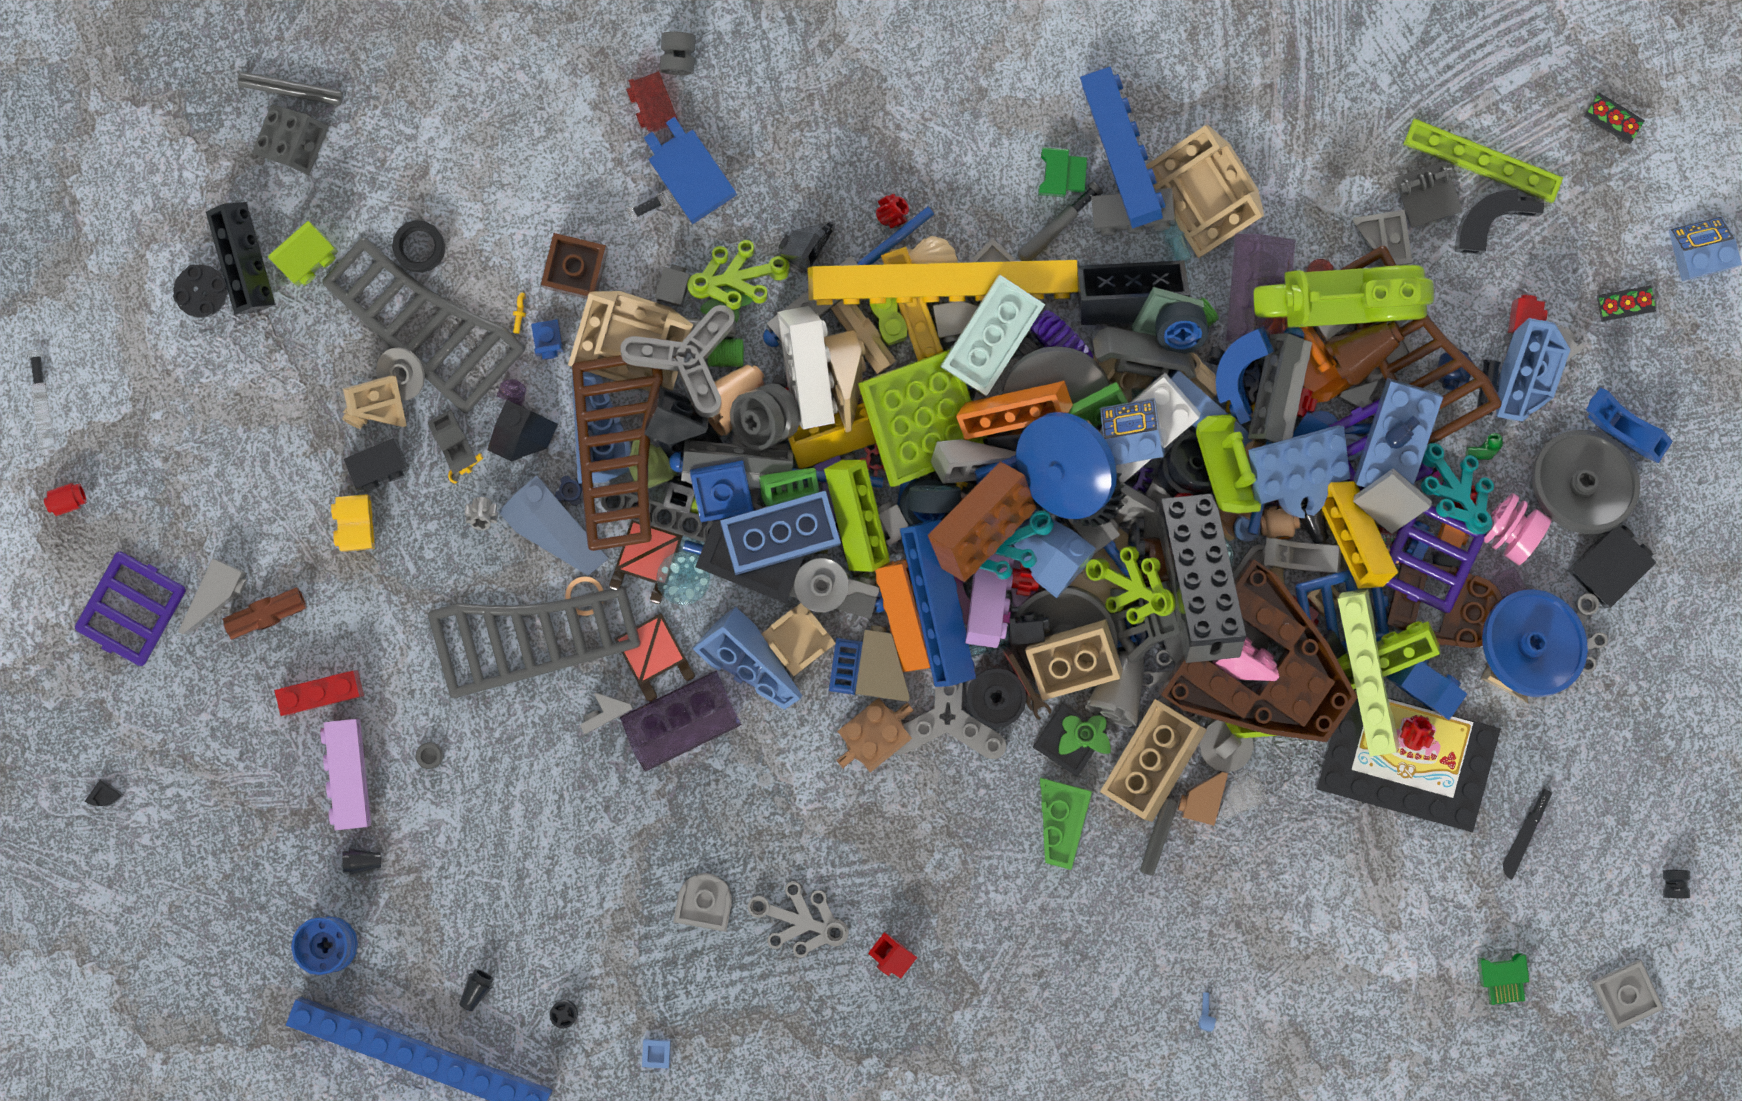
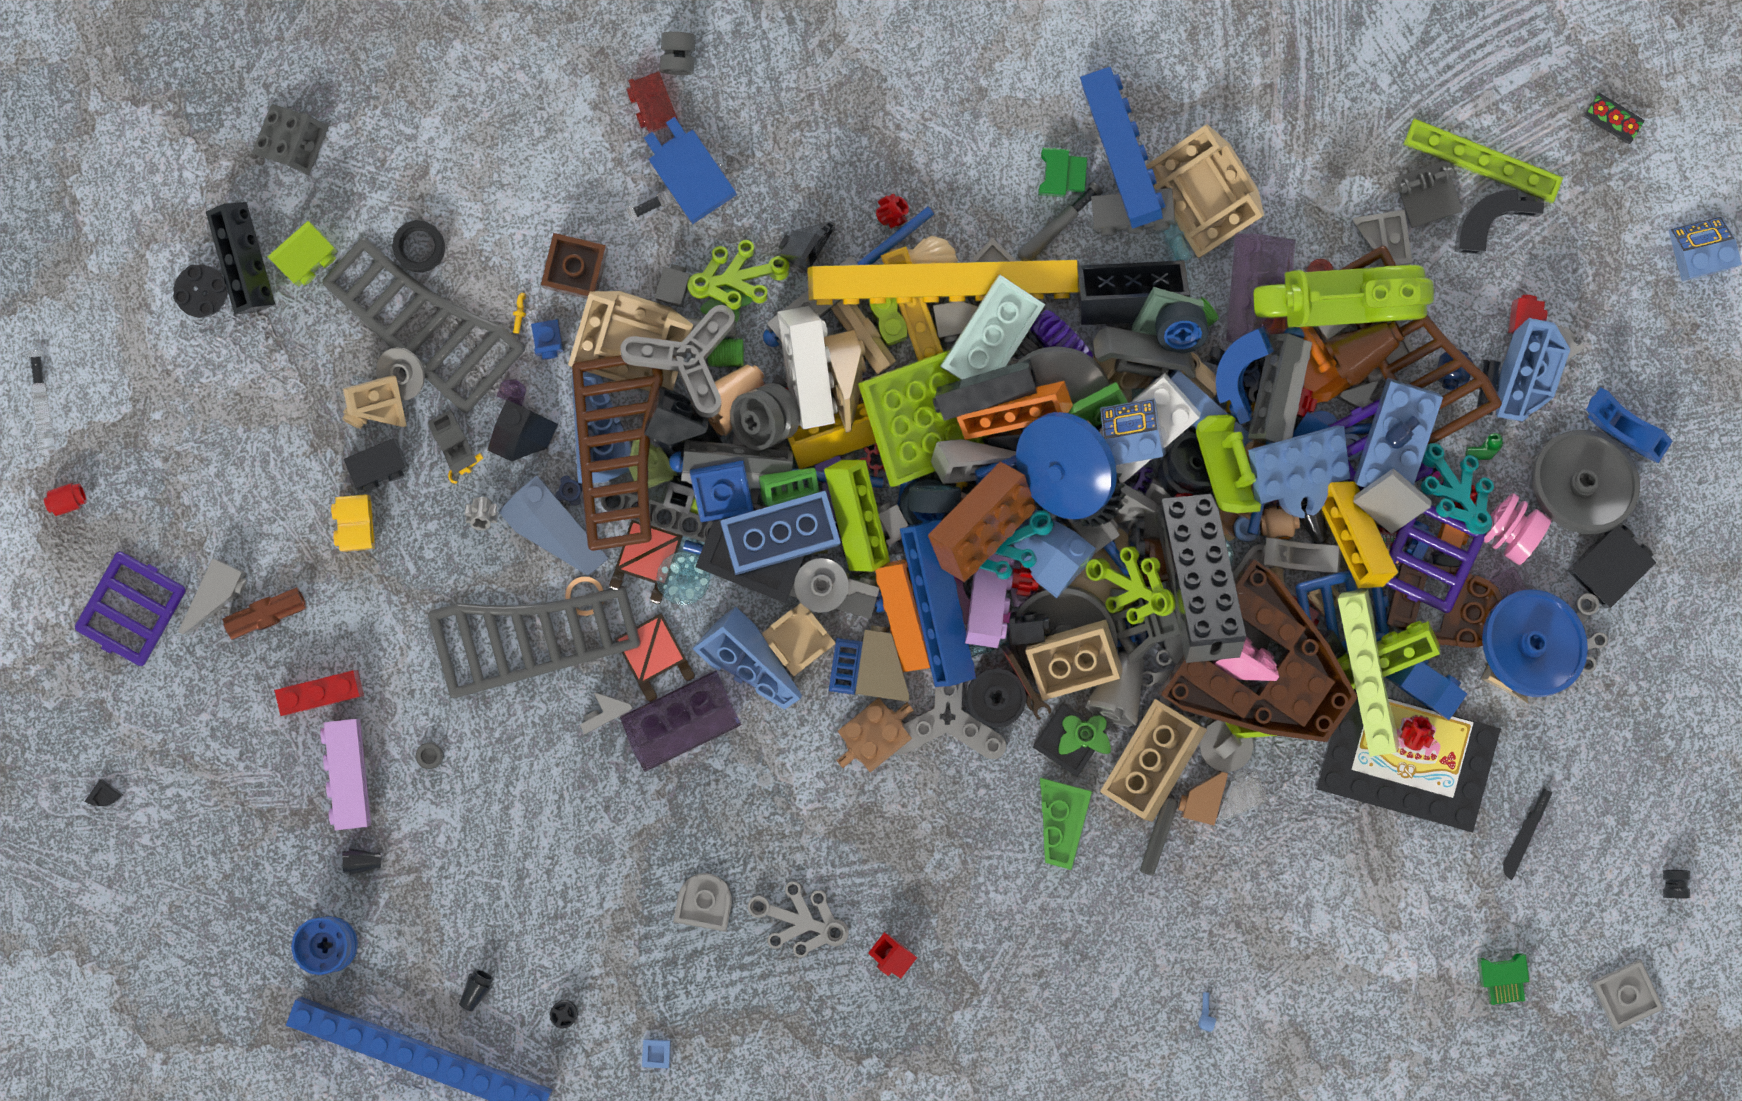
(290, 88): dark grey axle -> none
(986, 390): none -> black brick
(1626, 303): tile -> none

